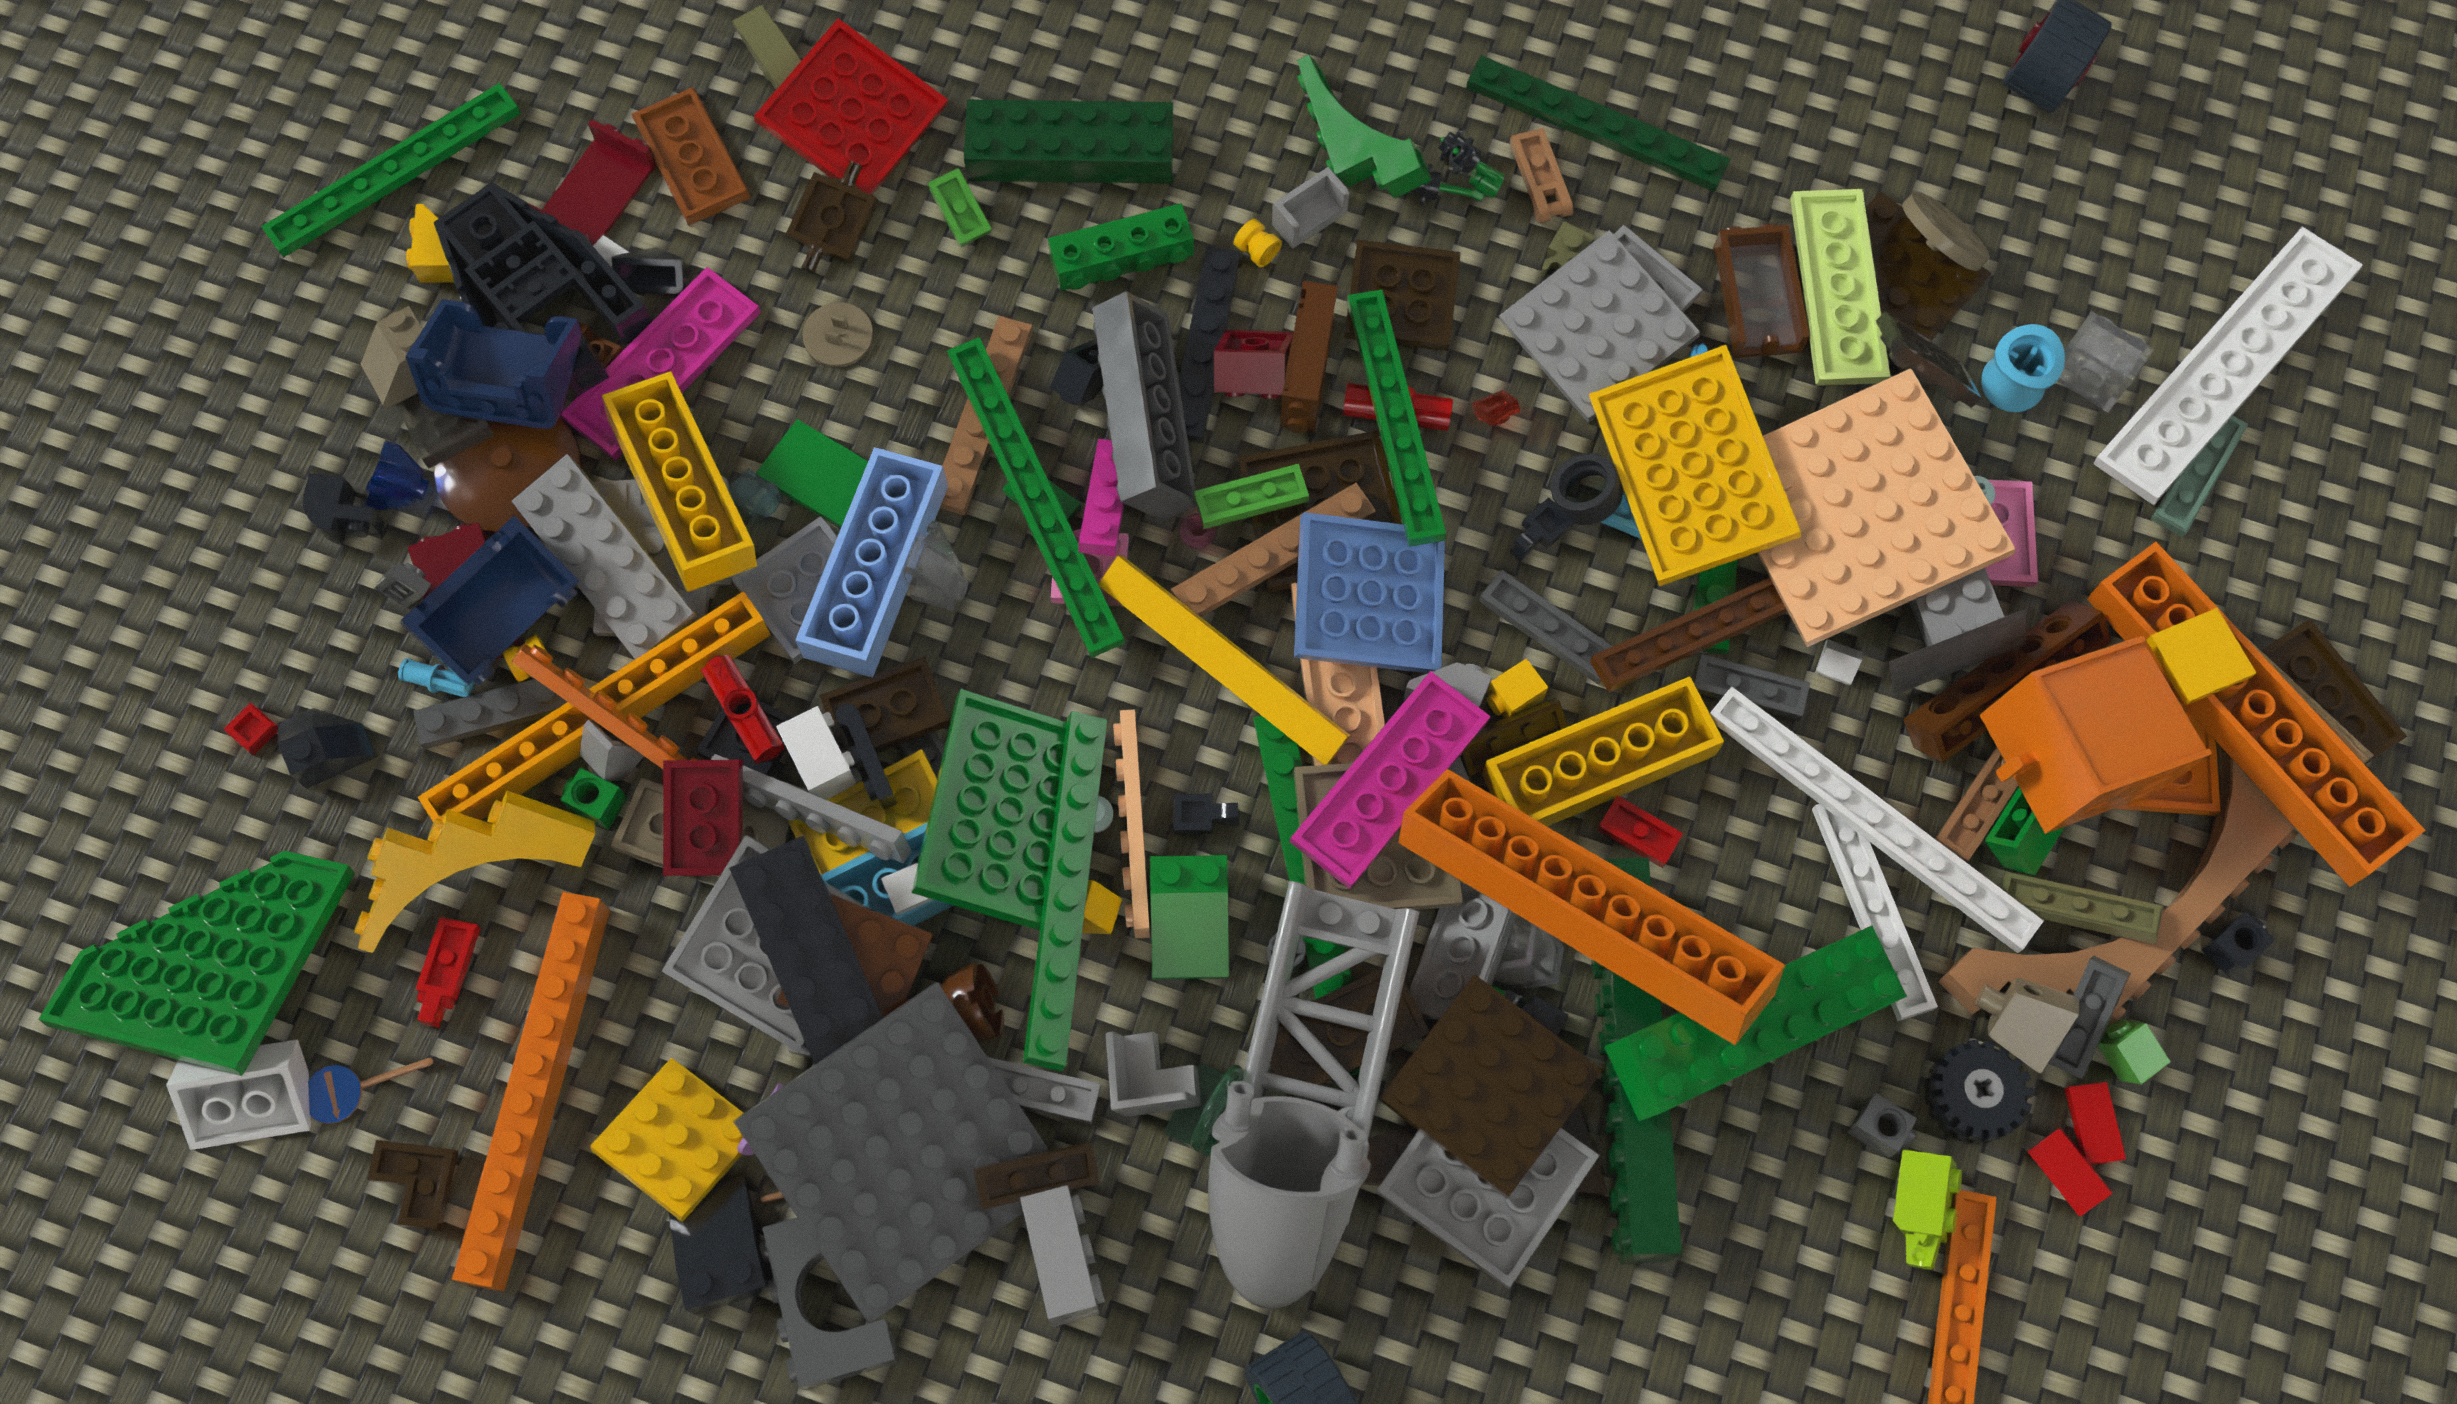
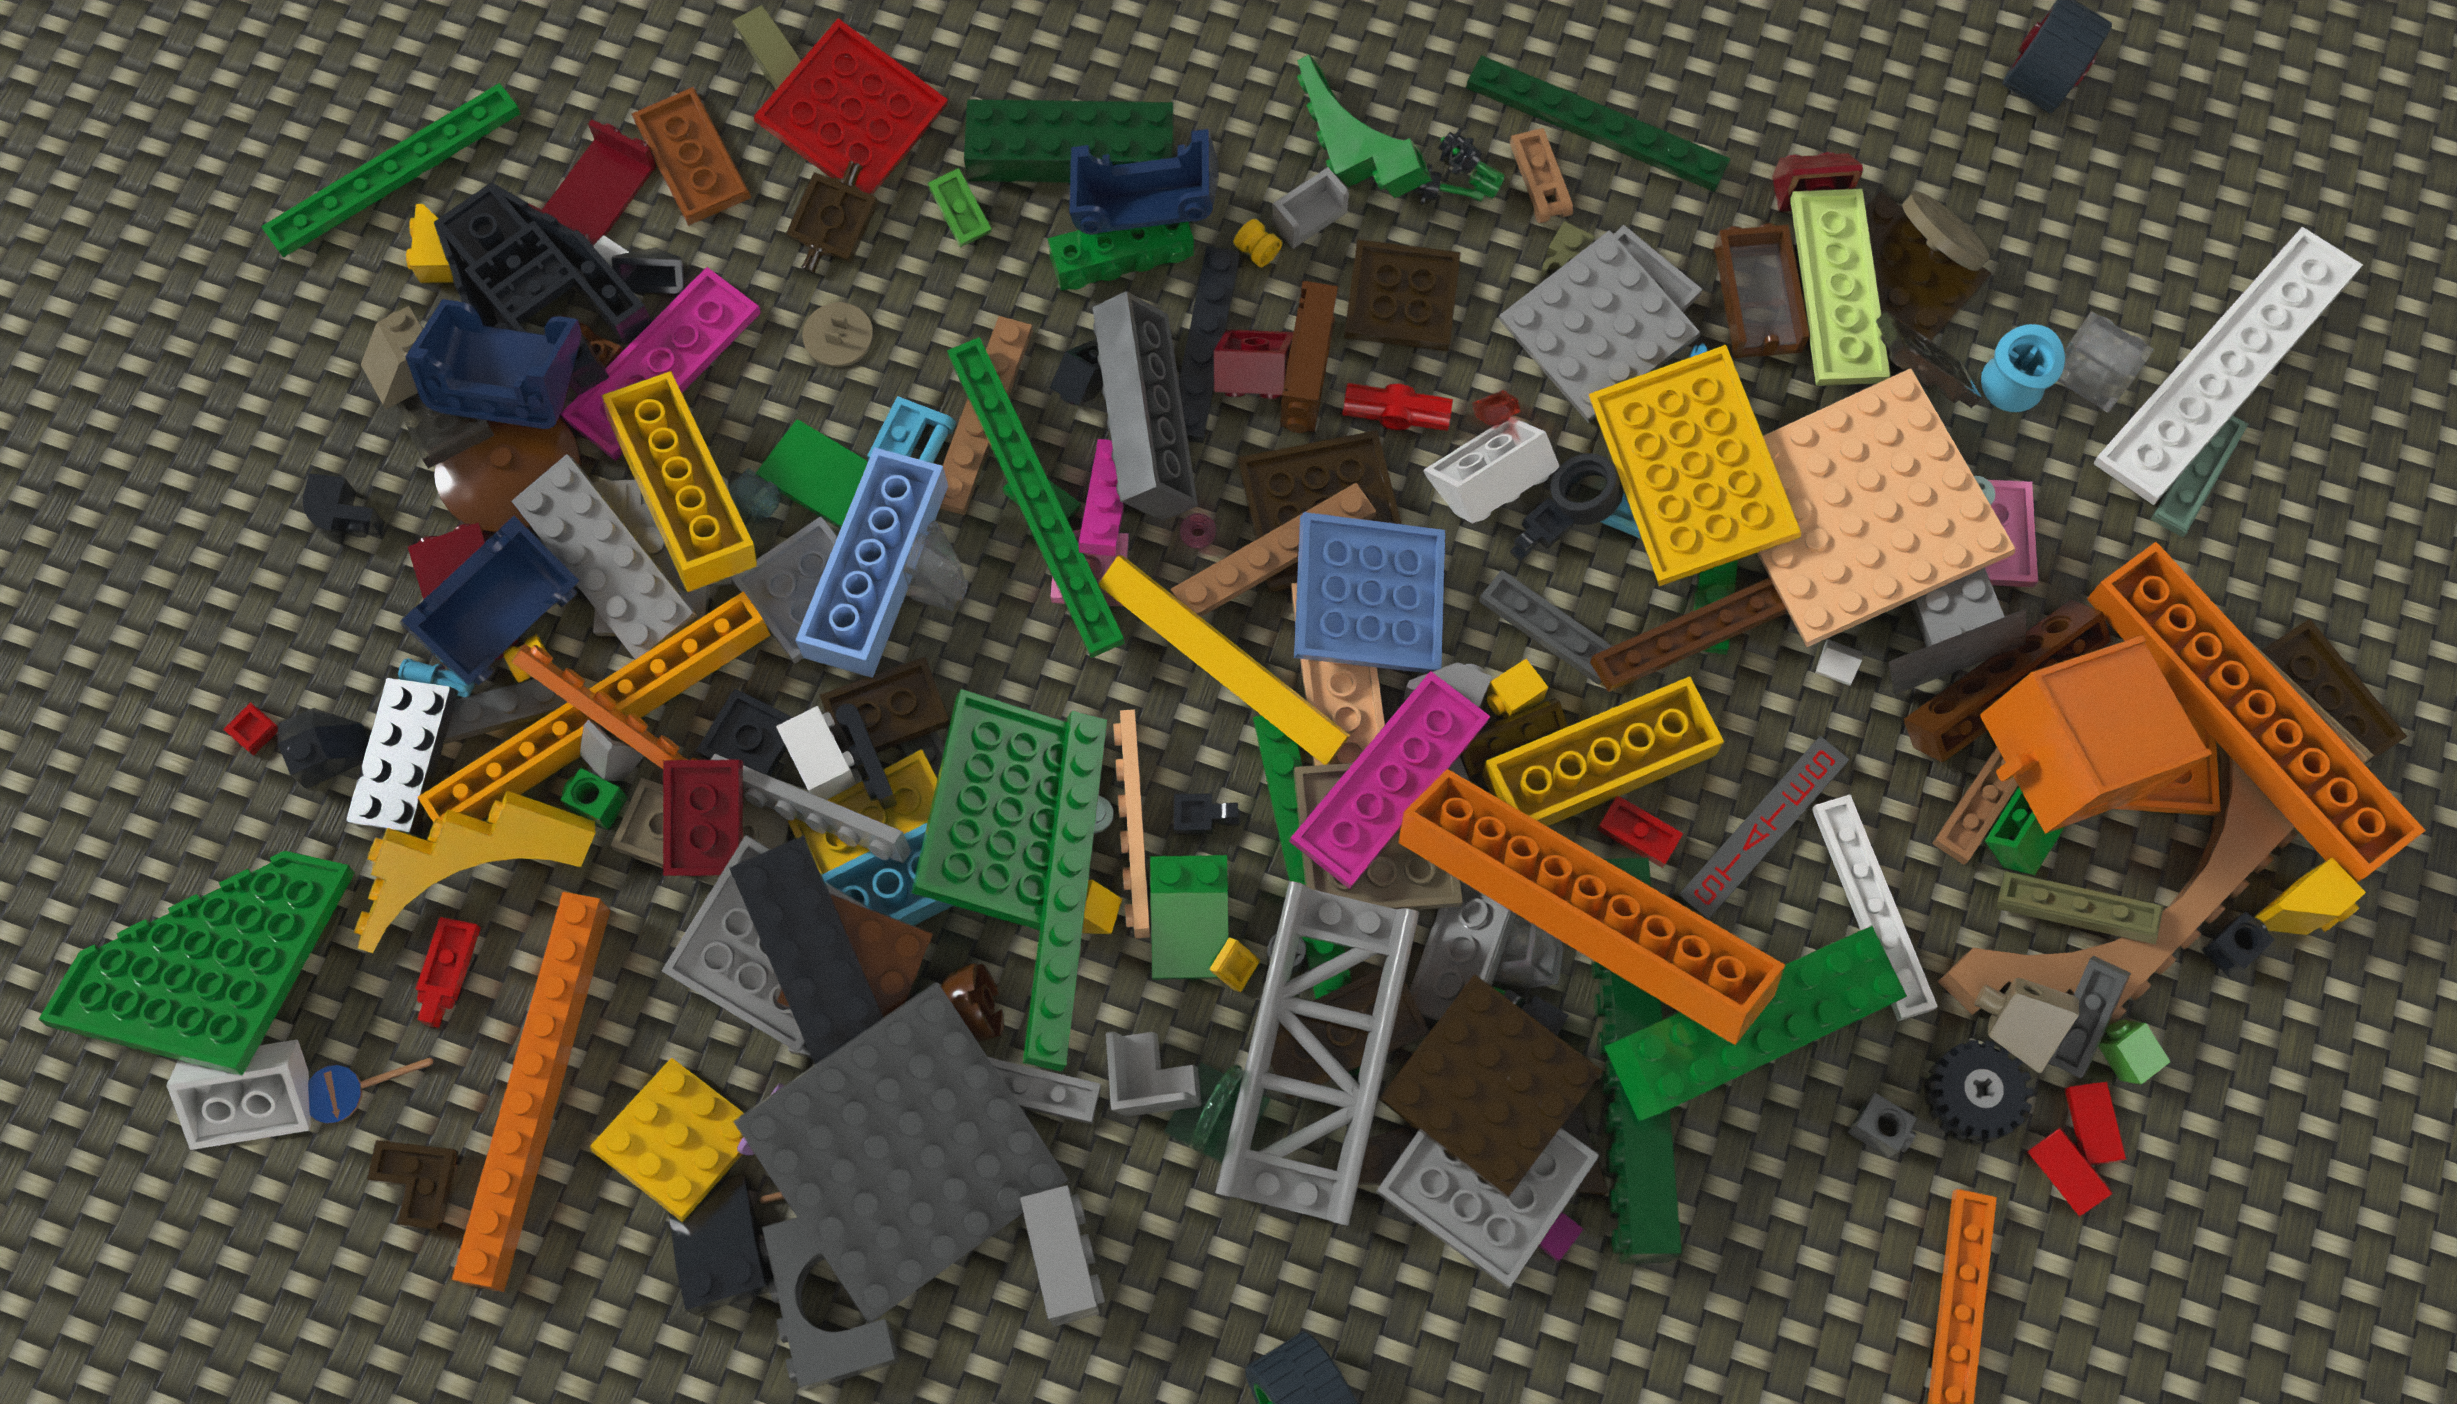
(395, 479): clear blue brick -> none
(402, 755): none -> plate
(403, 584): dark grey plate -> none
(751, 726): red piece -> none
(899, 890): white tile -> none
(905, 425): none -> medium azure plate
(1015, 1178): dark brown plate -> none
(1143, 192): none -> dark blue windscreen
(1234, 964): none -> yellow tile
(1251, 496): bright green plate -> none
(1281, 1192): light grey windscreen -> none
(1396, 419): green plate -> none
(1493, 469): none -> white slope
(1560, 1237): none -> magenta tile
(1762, 828): none -> dark grey tile
(1767, 690): dark grey plate -> none
(1814, 173): none -> dark red slope
(1876, 820): white plate -> none
(1925, 1204): lime hinge -> none
(2201, 656): yellow tile -> none
(2314, 901): none -> yellow slope

